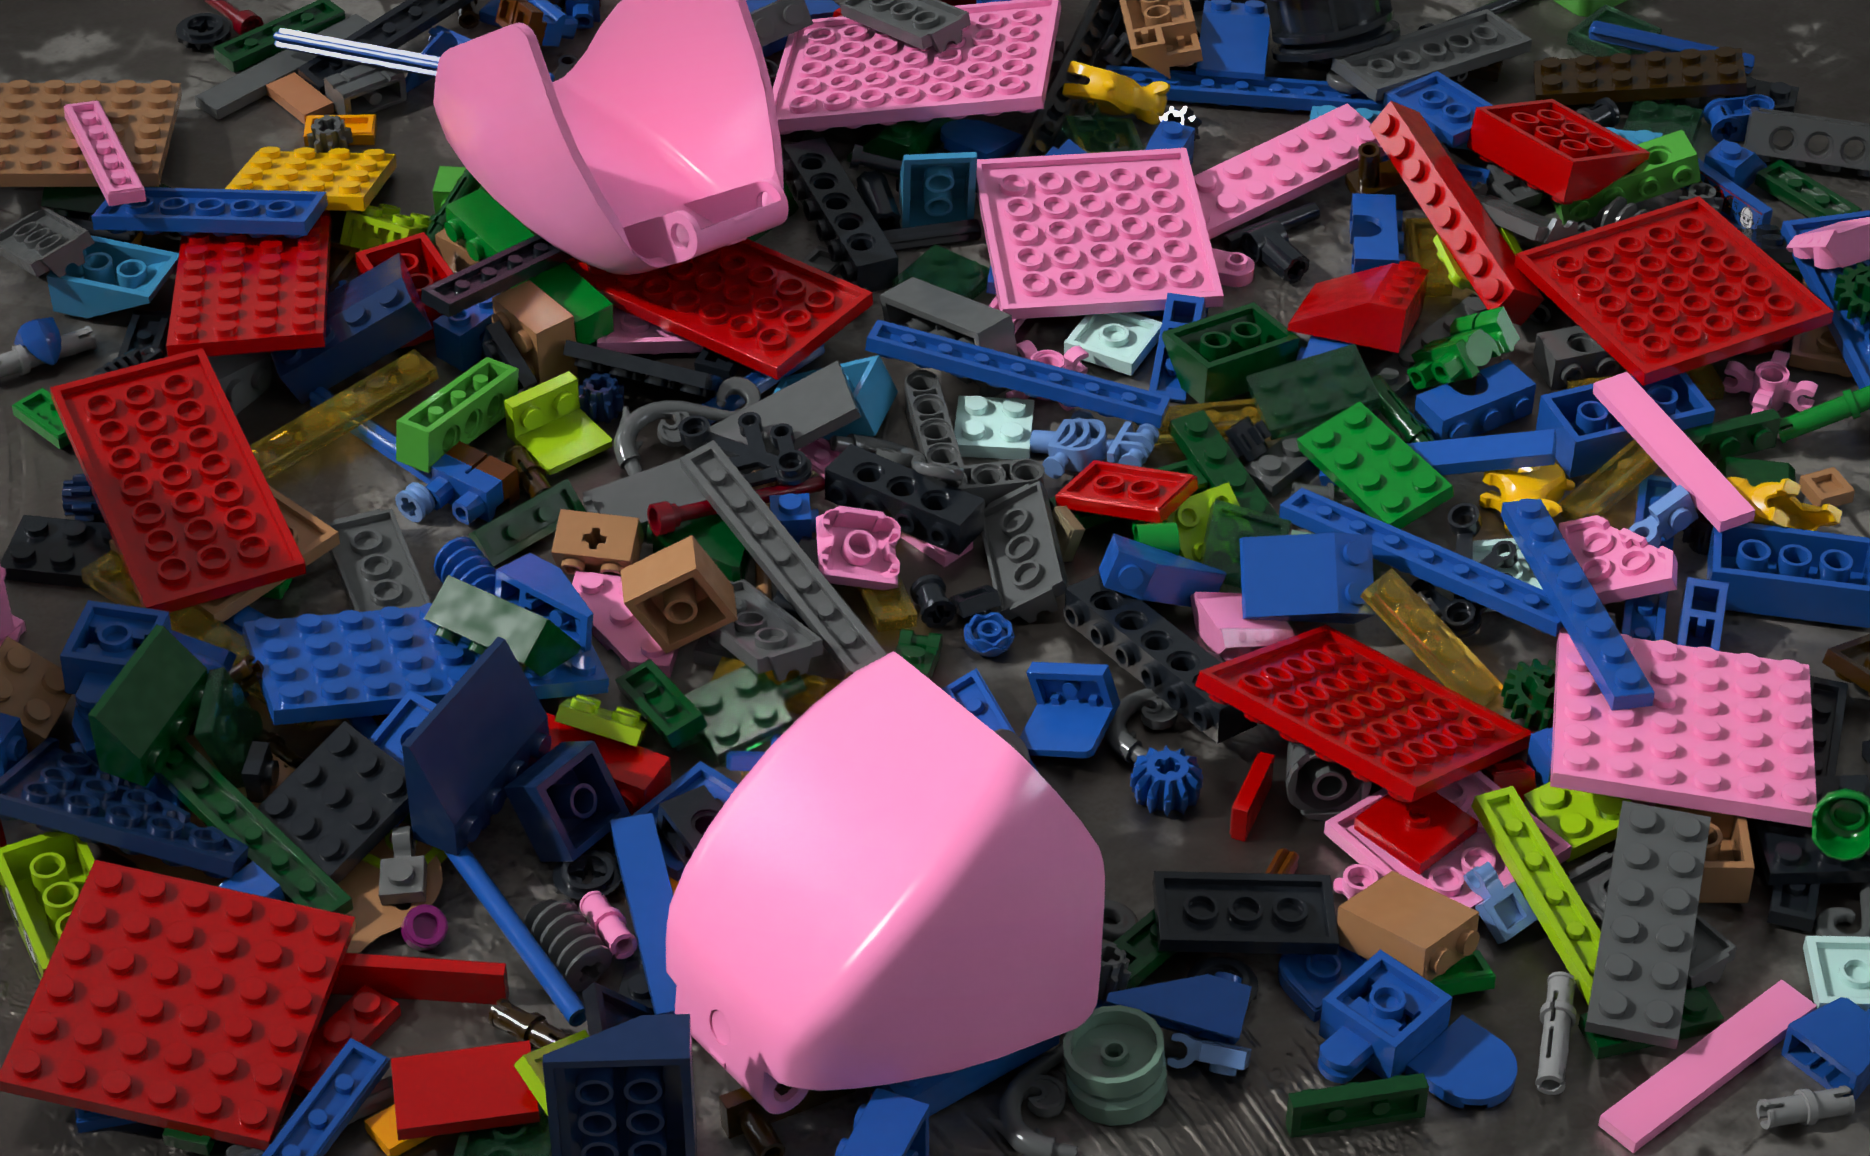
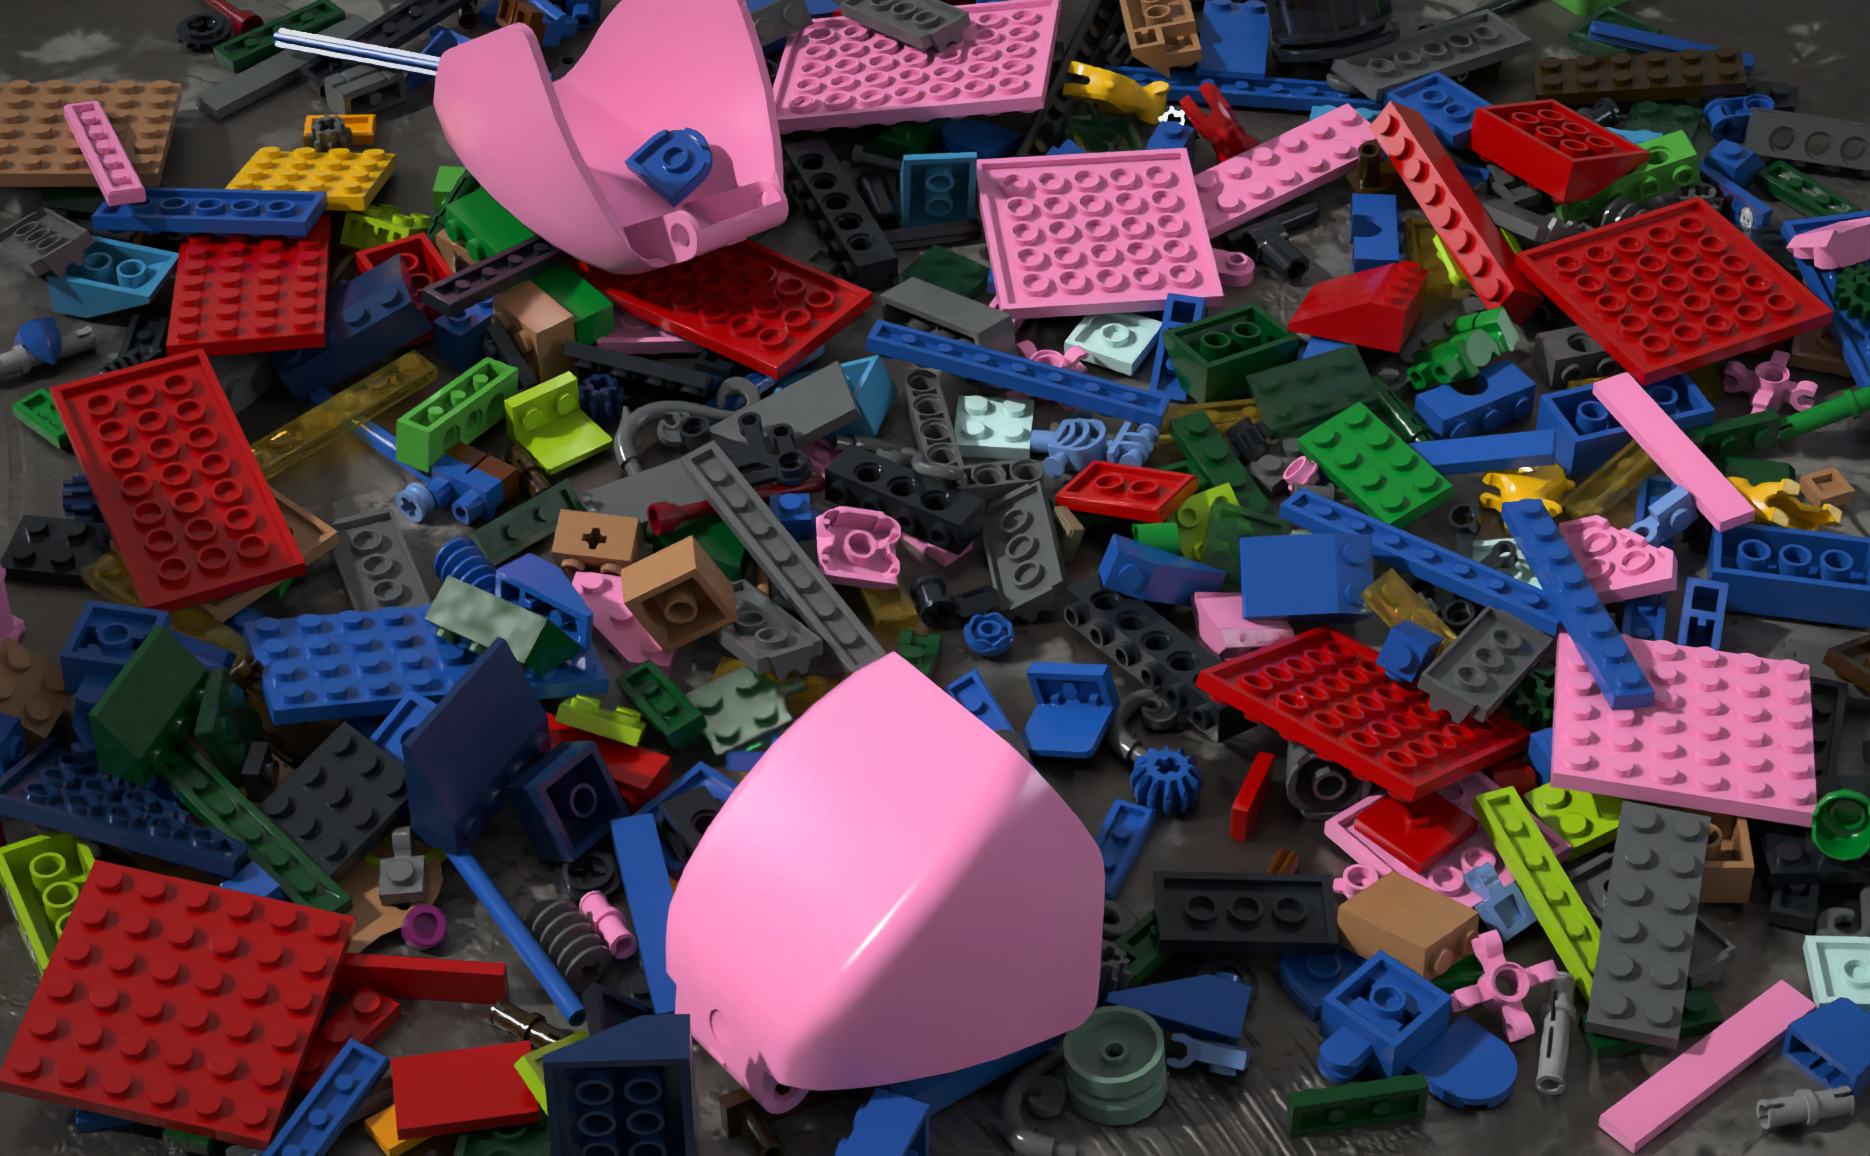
(299, 97): nougat tile -> none
(673, 163): none -> blue tile
(1121, 841): none -> blue tile
(1220, 126): none -> red animal
(1301, 472): none -> bright pink plate
(1408, 651): none -> blue brick
(1483, 665): none -> dark grey brick
(1515, 1019): none -> bright pink pin

